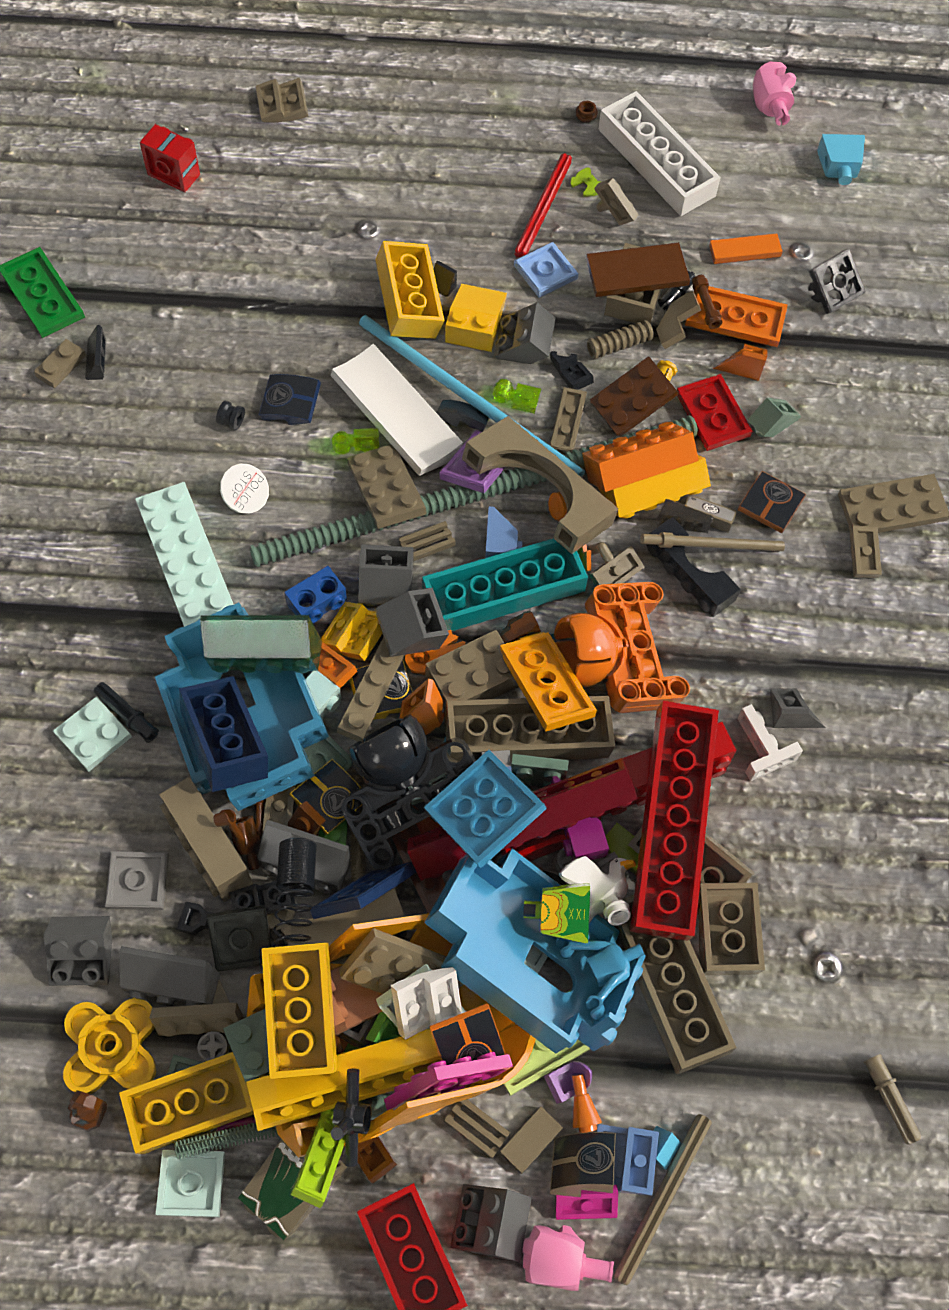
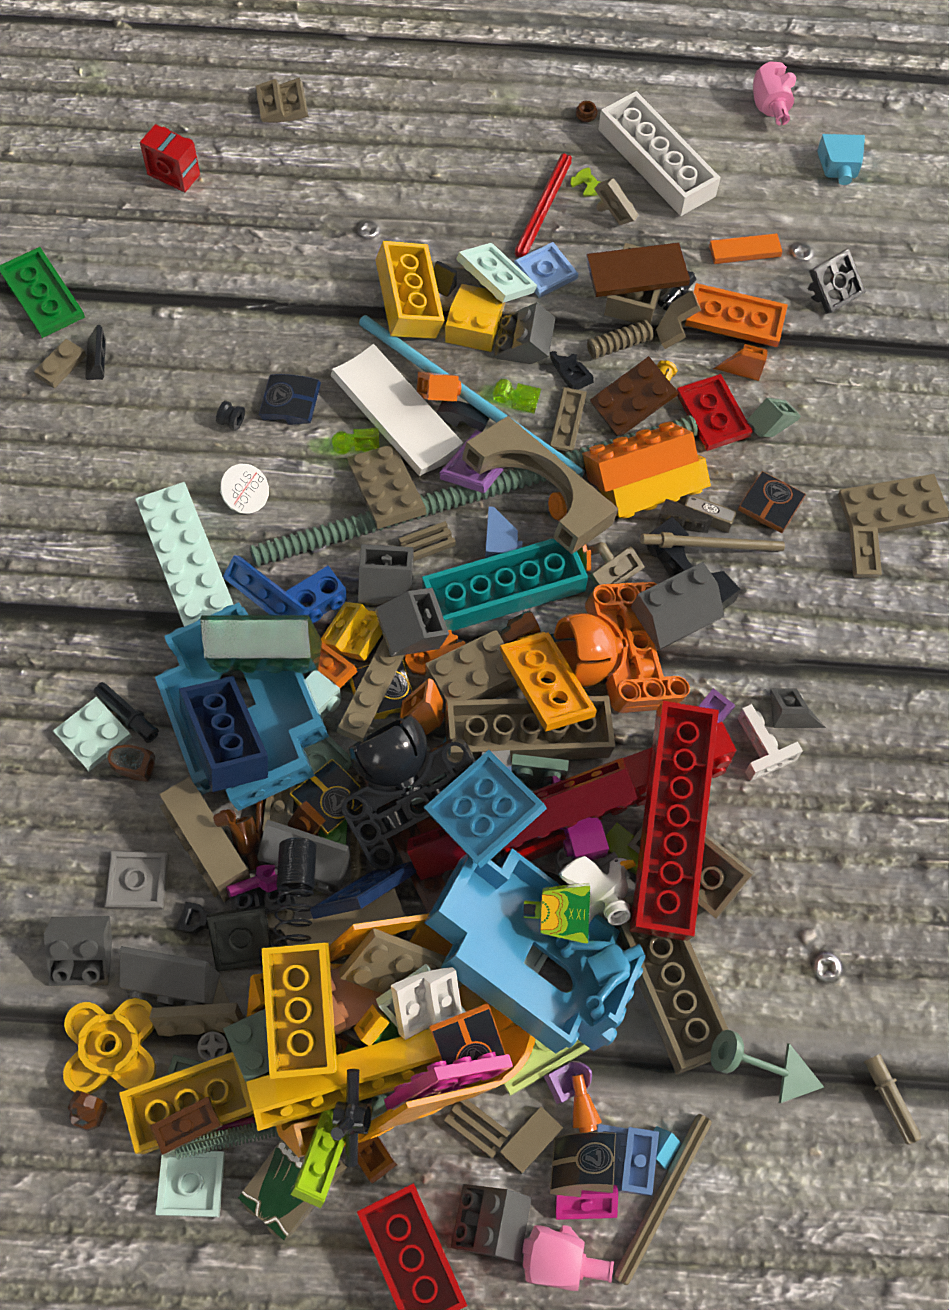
(132, 761): none -> rock
(186, 1125): none -> reddish brown plate
(261, 589): none -> blue tile
(264, 878): none -> magenta bar
(371, 1025): none -> yellow tile
(438, 386): none -> orange slope
(496, 272): none -> light aqua plate
(679, 605): none -> dark grey slope
(712, 316): reddish brown bar -> none
(717, 701): none -> medium lavender plate
(730, 929): dark tan slope -> none
(796, 1076): none -> sand green piece

